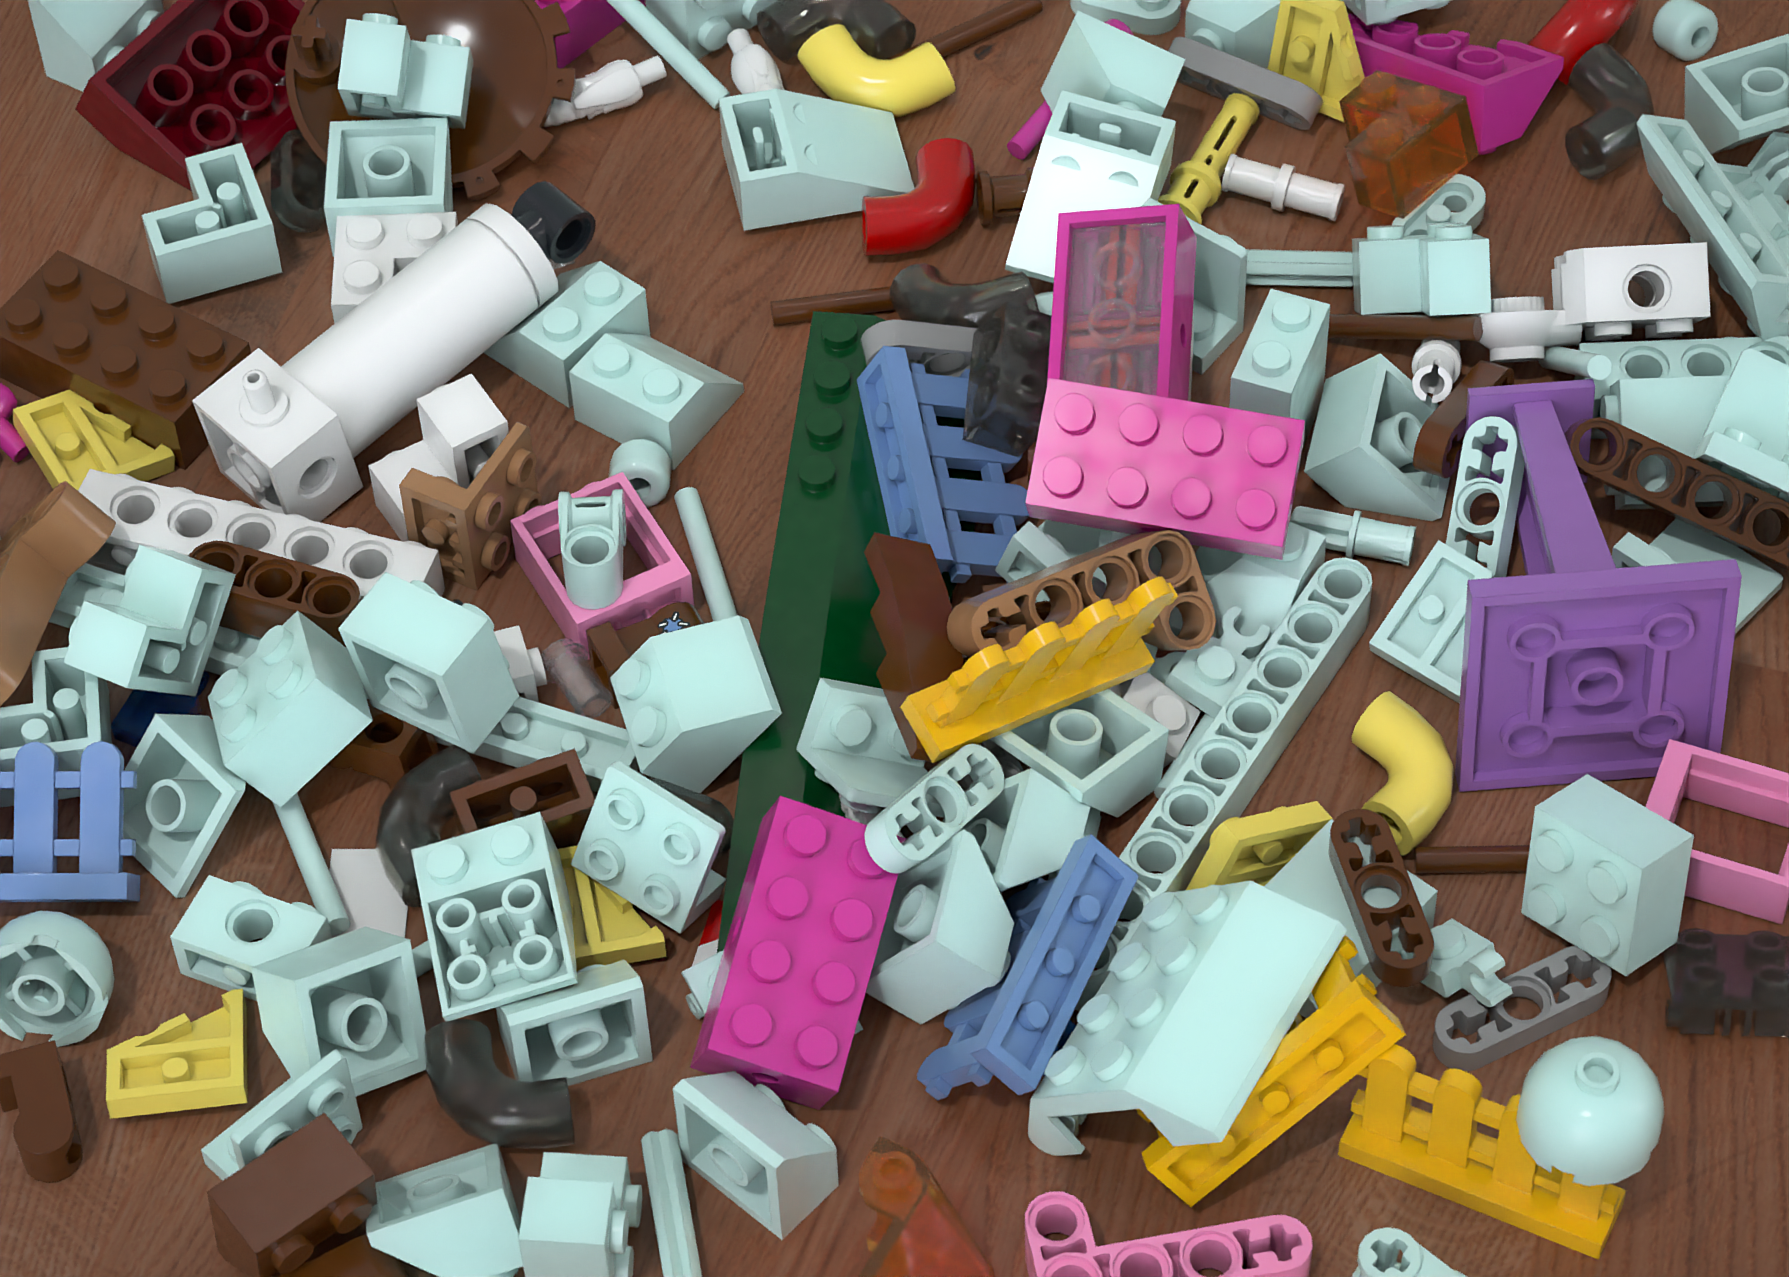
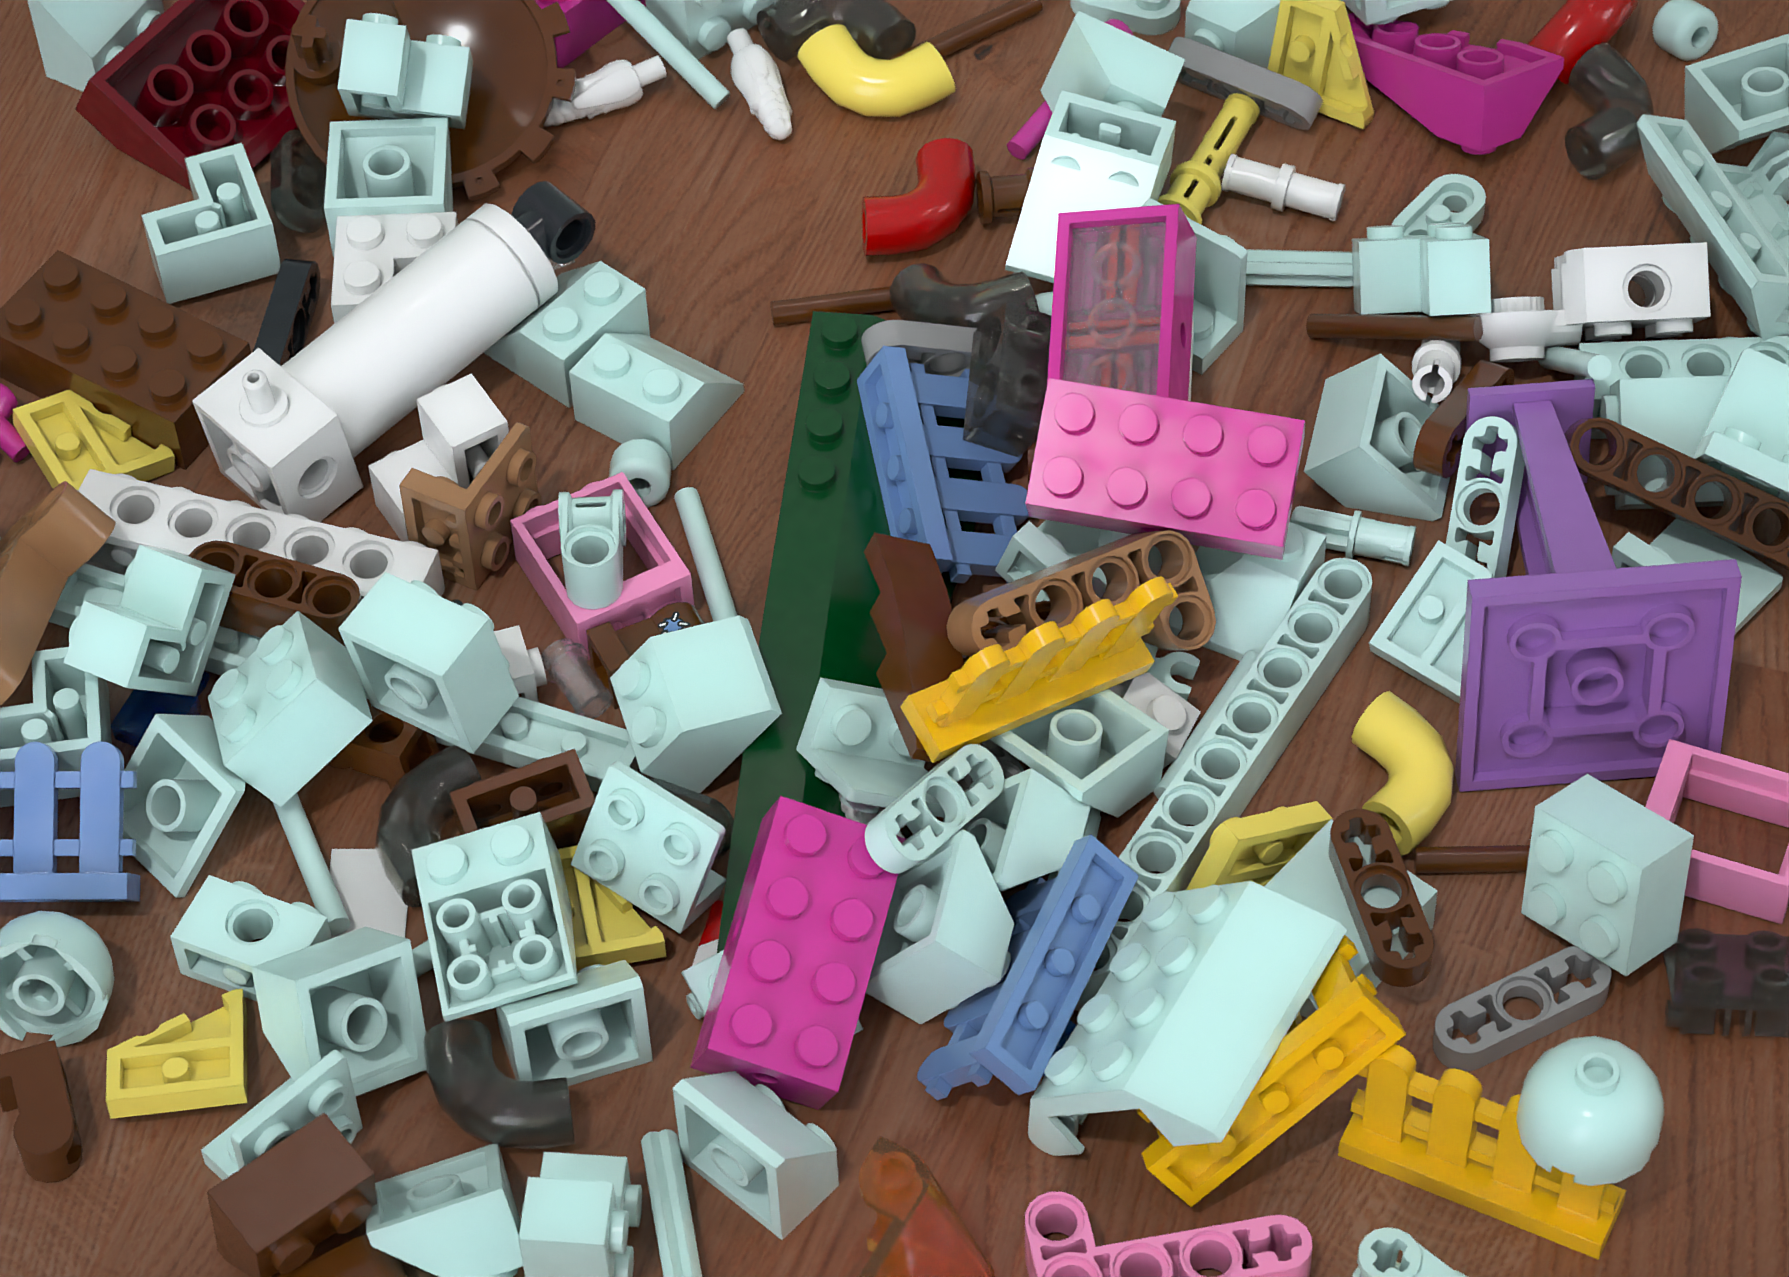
(290, 310): none -> black beam
(807, 156): light aqua slope -> none
(1214, 670): light aqua plate -> none
(1284, 359): light aqua brick -> none
(1404, 141): clear orange brick -> none
(1464, 962): light aqua plate -> none

